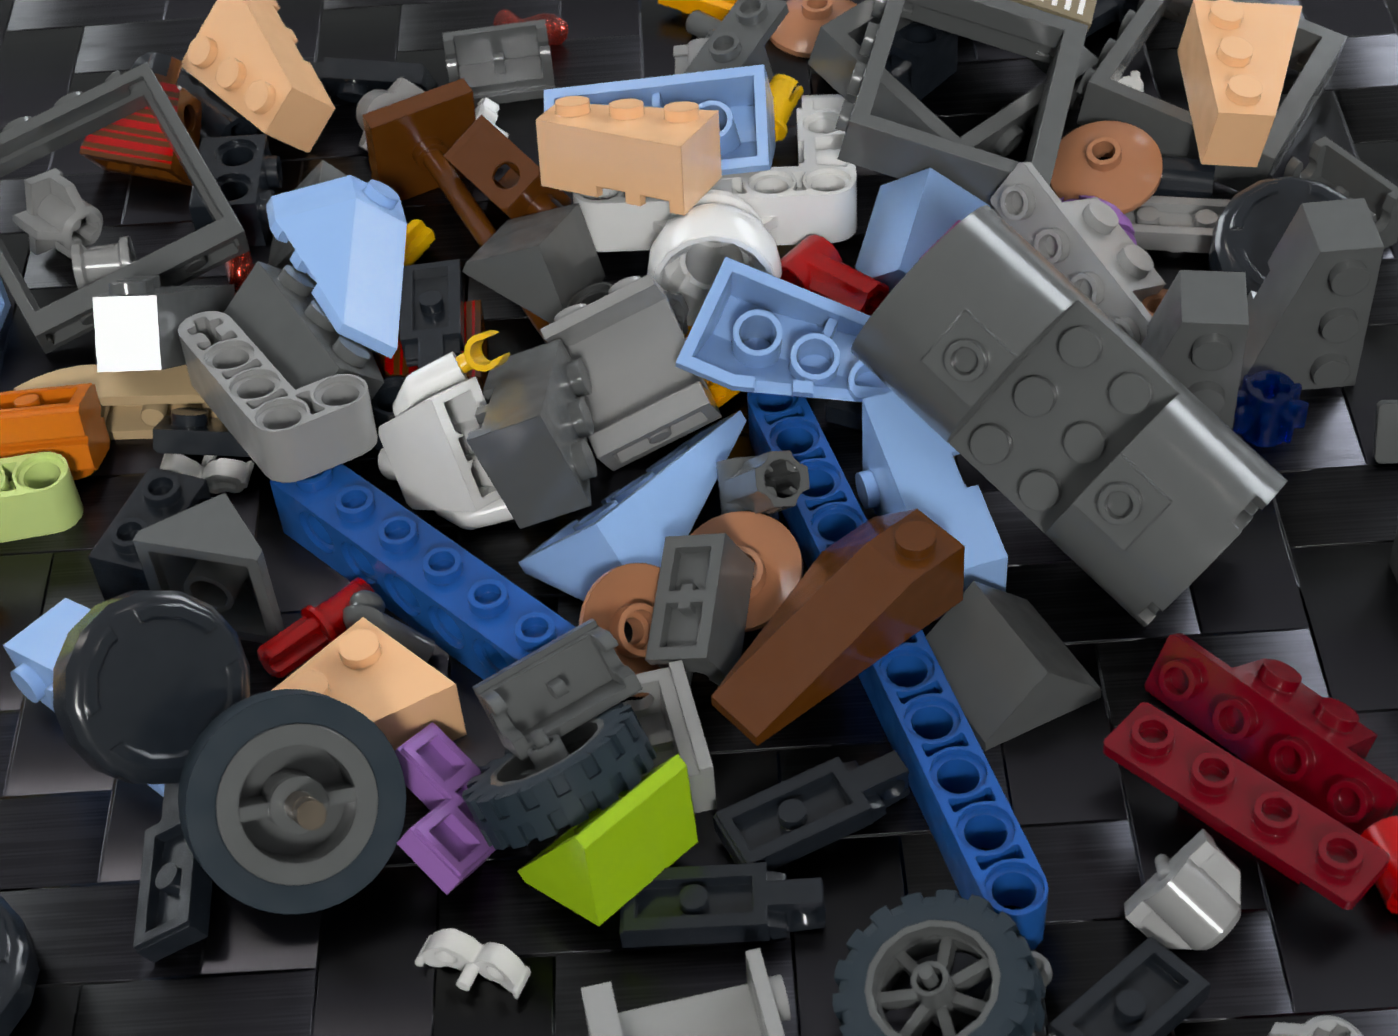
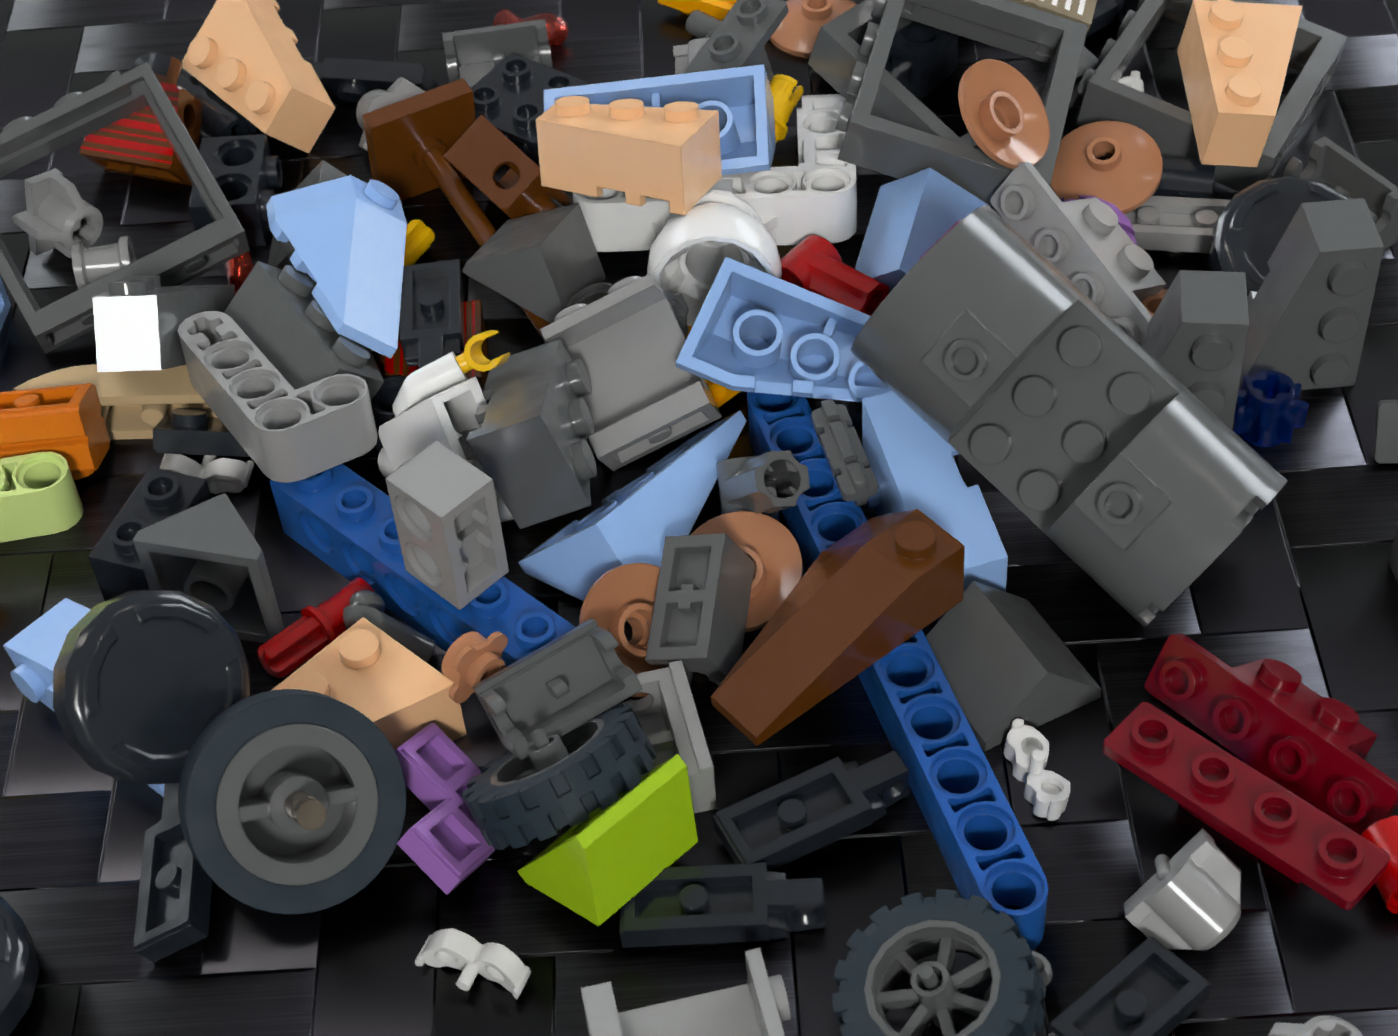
(448, 524): none -> light grey brick
(472, 661): none -> nougat plate
(514, 98): none -> black hinge
(844, 452): none -> dark grey axle
(1003, 113): none -> nougat dish
(1029, 754): none -> white piece

